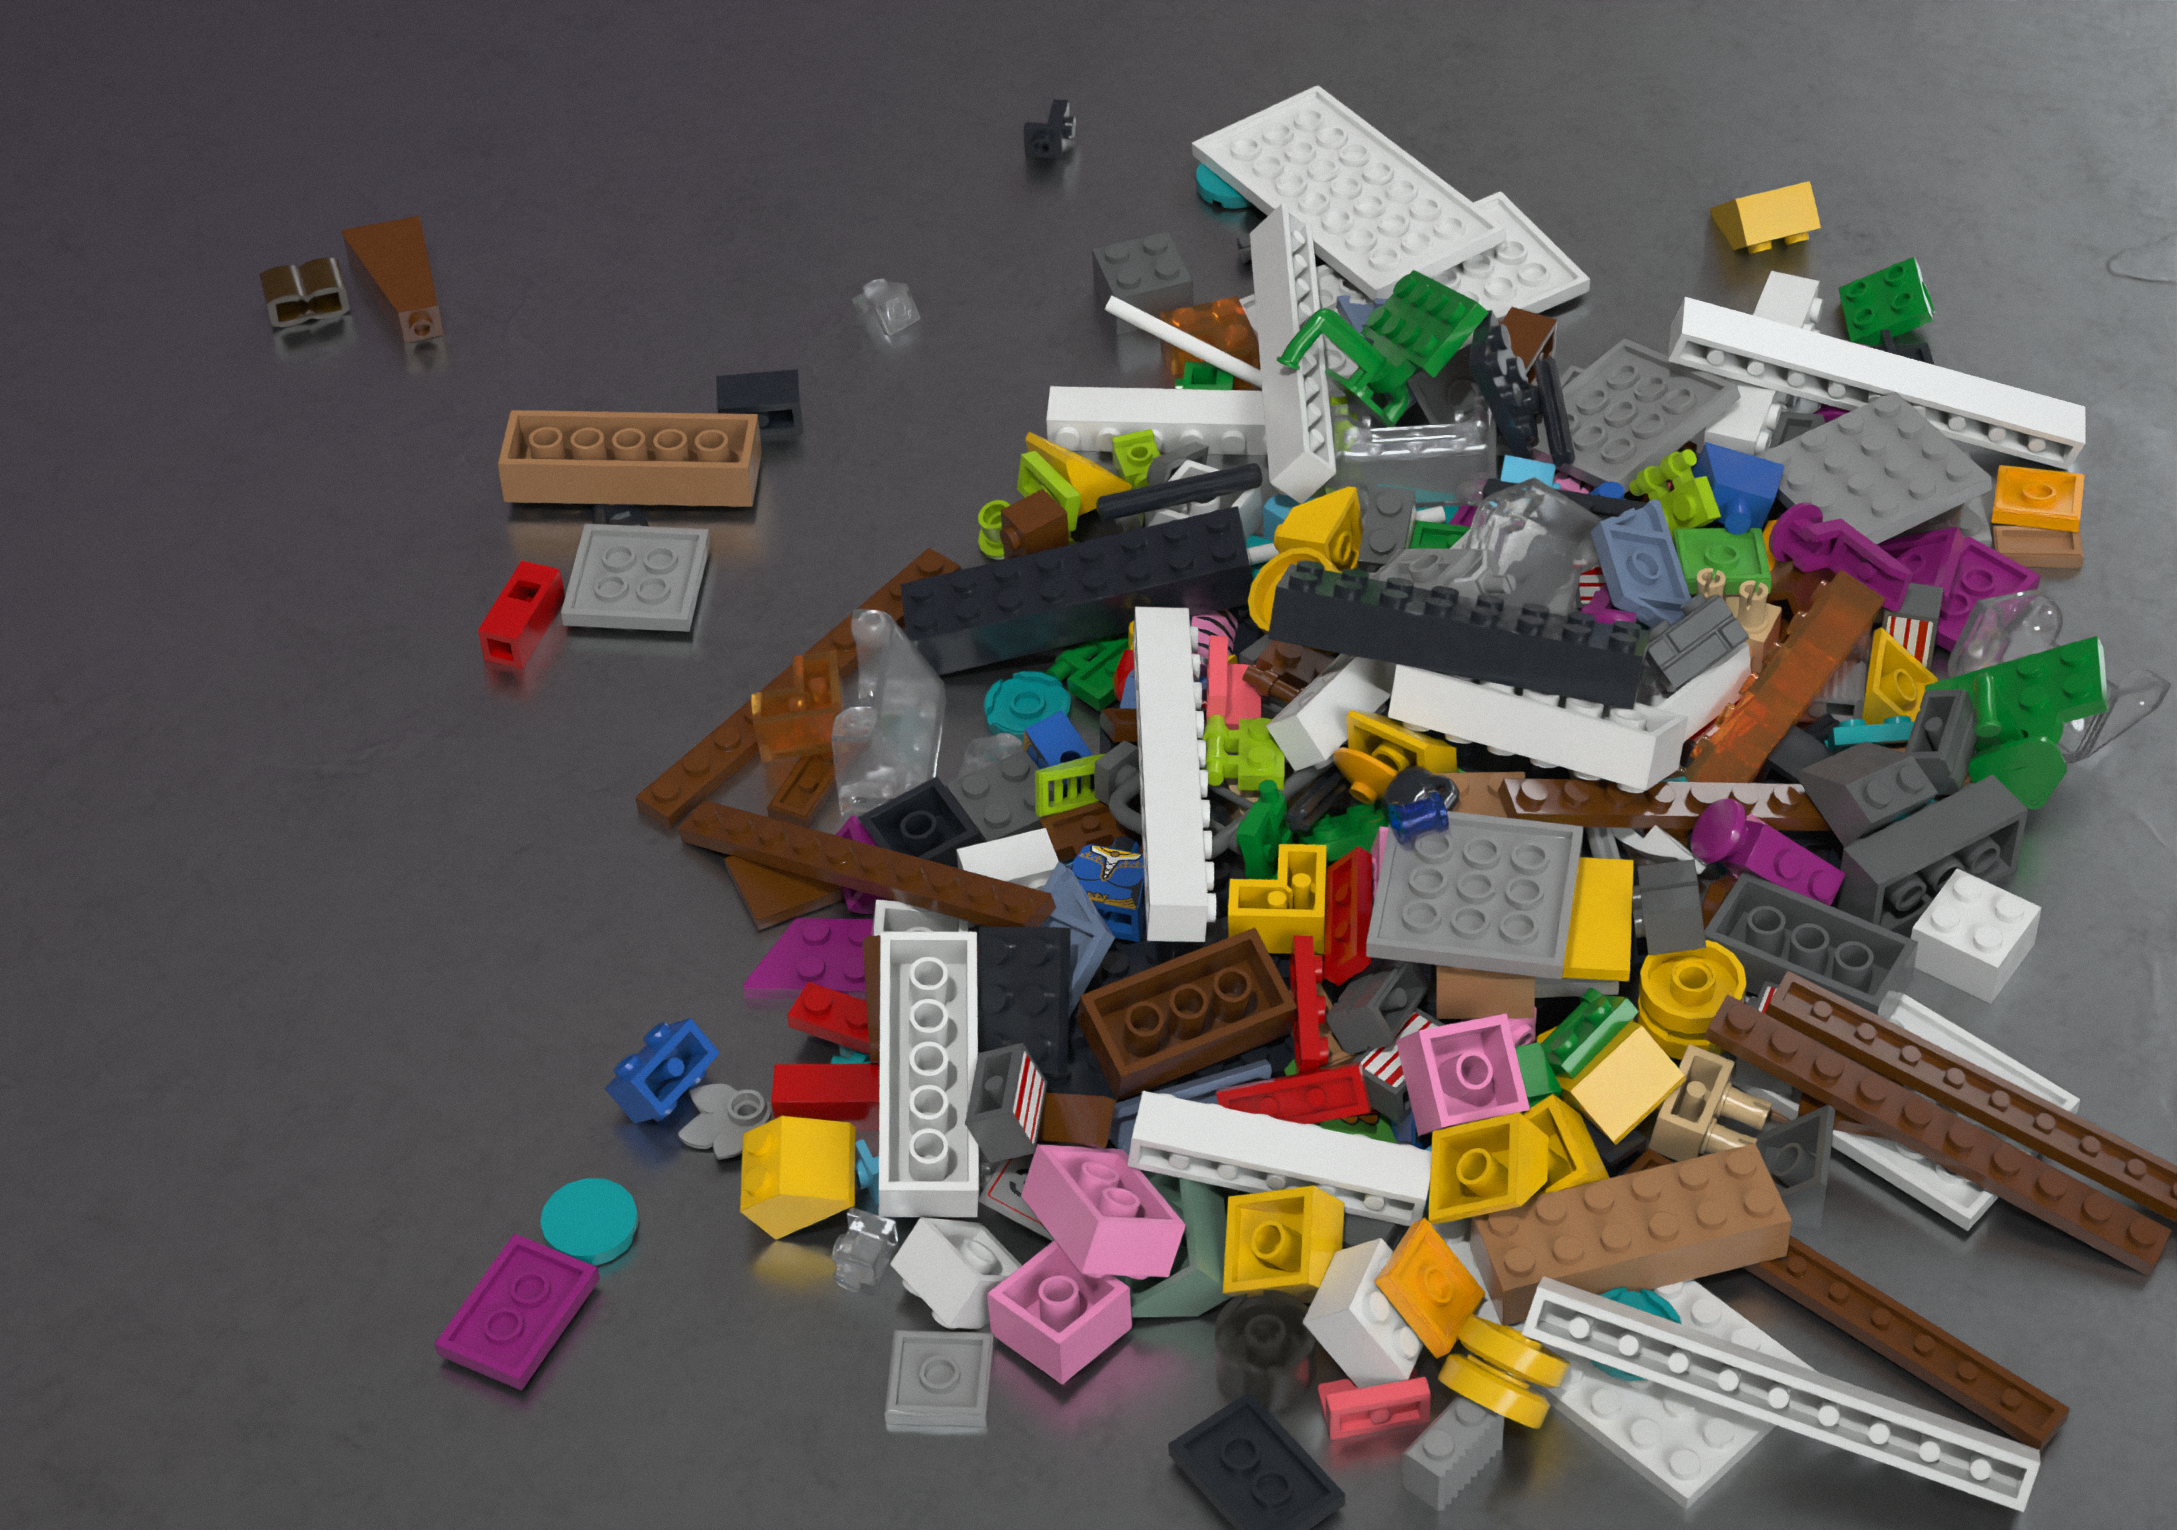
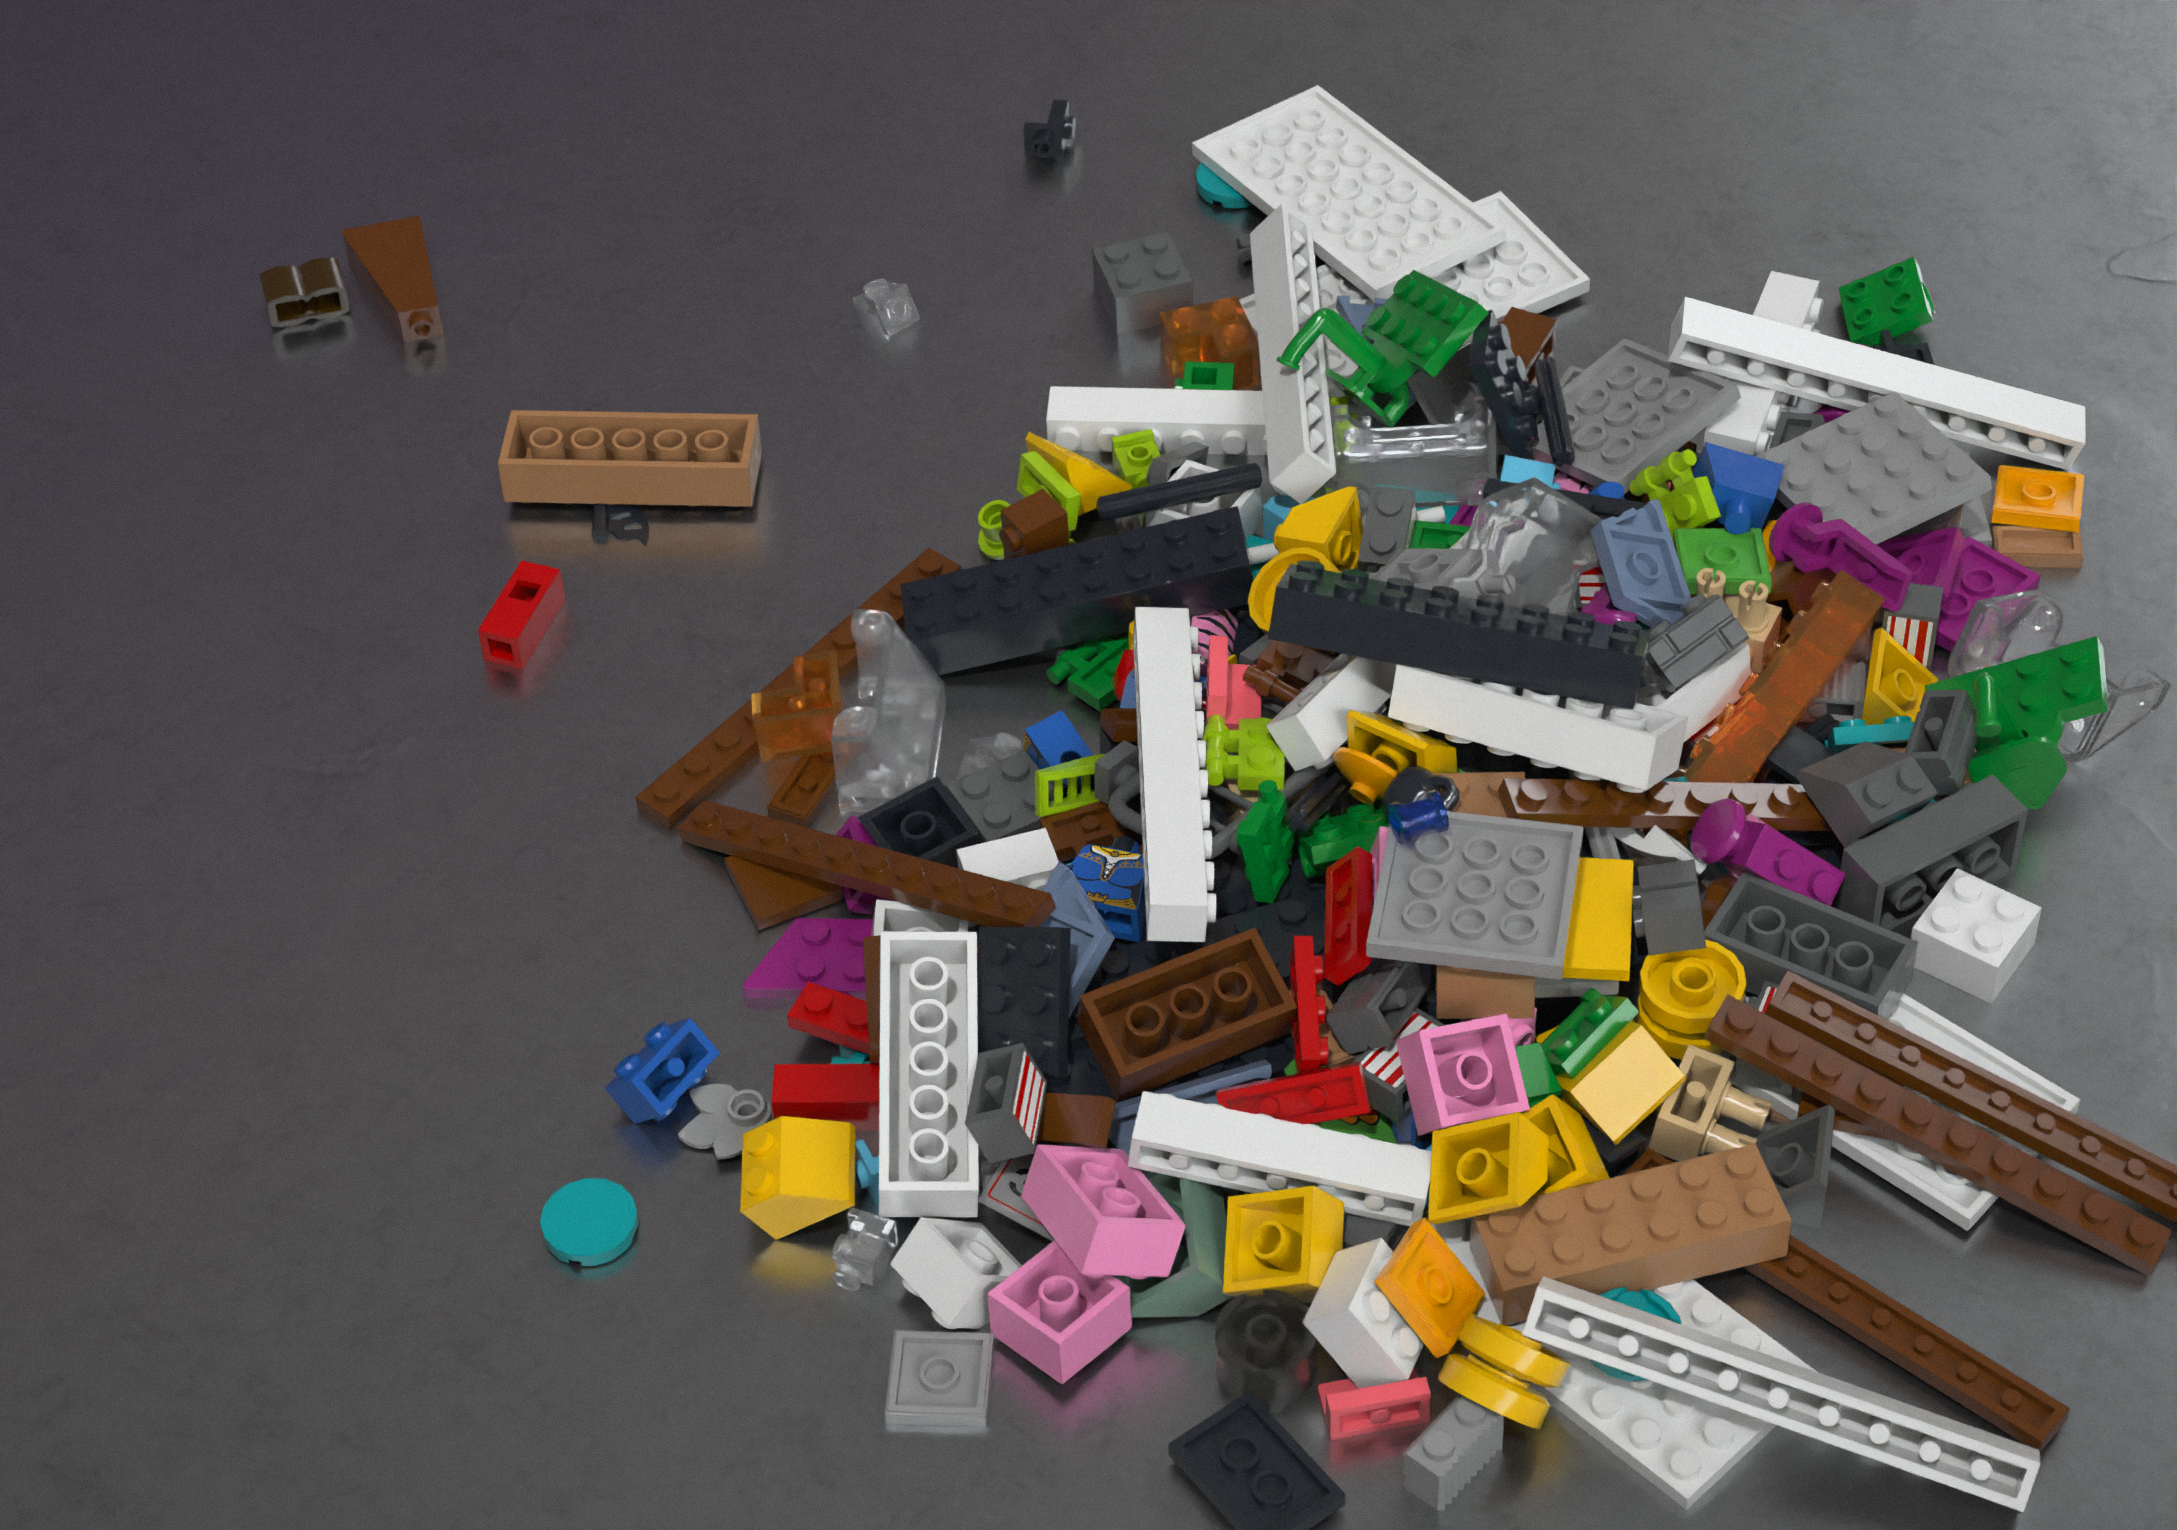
(517, 1311): magenta plate -> none
(636, 577): light grey plate -> none
(769, 394): black brick -> none
(1024, 702): teal tile -> none
(1184, 341): white bar -> none
(1283, 906): yellow brick -> none
(1768, 217): yellow slope -> none

